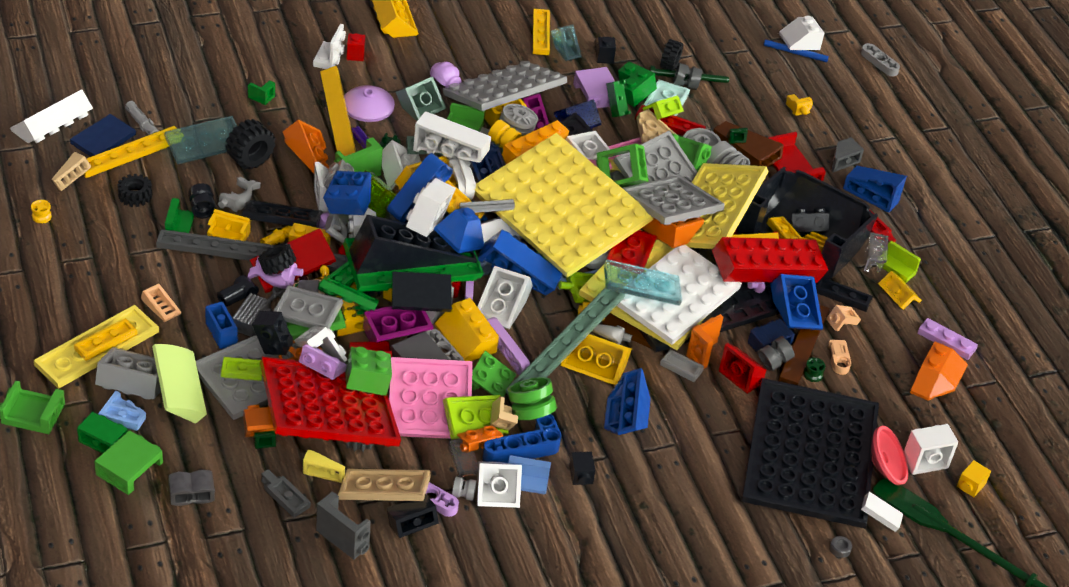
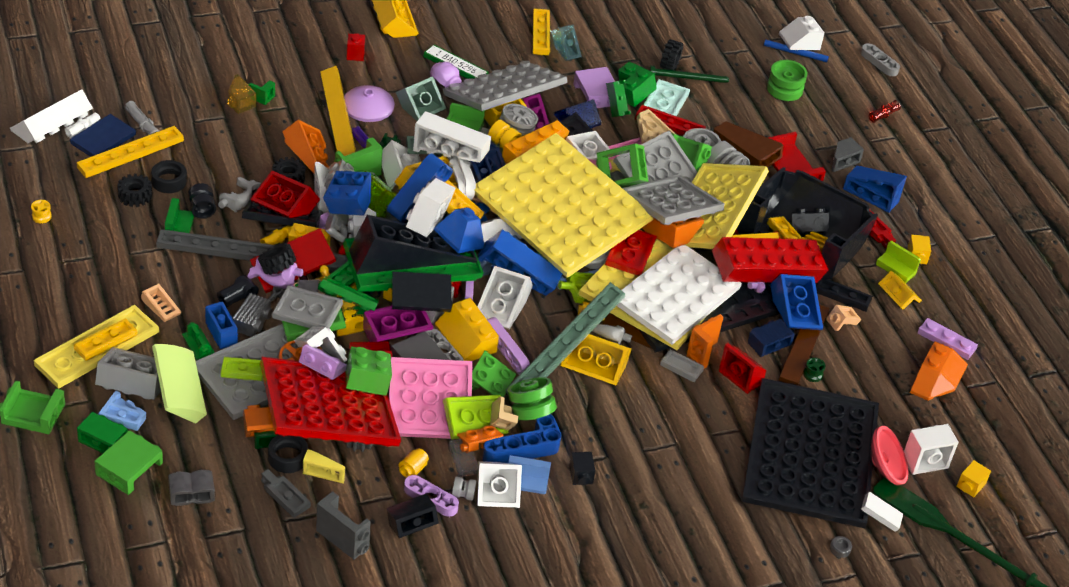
(71, 170): tan slope -> none
(81, 125): none -> white pin
(168, 167): none -> black tyre
(197, 341): none -> green hinge
(200, 139): clear light blue tile -> none
(229, 226): yellow hinge -> none
(241, 95): none -> clear yellow slope
(250, 144): black tyre -> none
(272, 332): black brick -> none
(285, 196): none -> red slope
(287, 465): none -> black tyre
(290, 166): none -> black tyre
(330, 52): white bracket -> none
(384, 485): tan tile -> none
(413, 462): none -> yellow brick
(465, 68): none -> tile
(489, 206): axle -> none
(605, 49): black slope -> none
(628, 404): blue wedge -> none
(642, 282): clear light blue tile -> none
(666, 107): lime panel -> none
(693, 78): dark grey wheel -> none
(737, 135): dark green slope -> none
(778, 352): dark grey wheel -> none
(787, 80): none -> bright green wheel
(799, 106): yellow piece -> none
(839, 355): light nougat piece -> none
(876, 251): clear hinge -> none
(884, 111): none -> clear red pin
(920, 247): none -> yellow brick

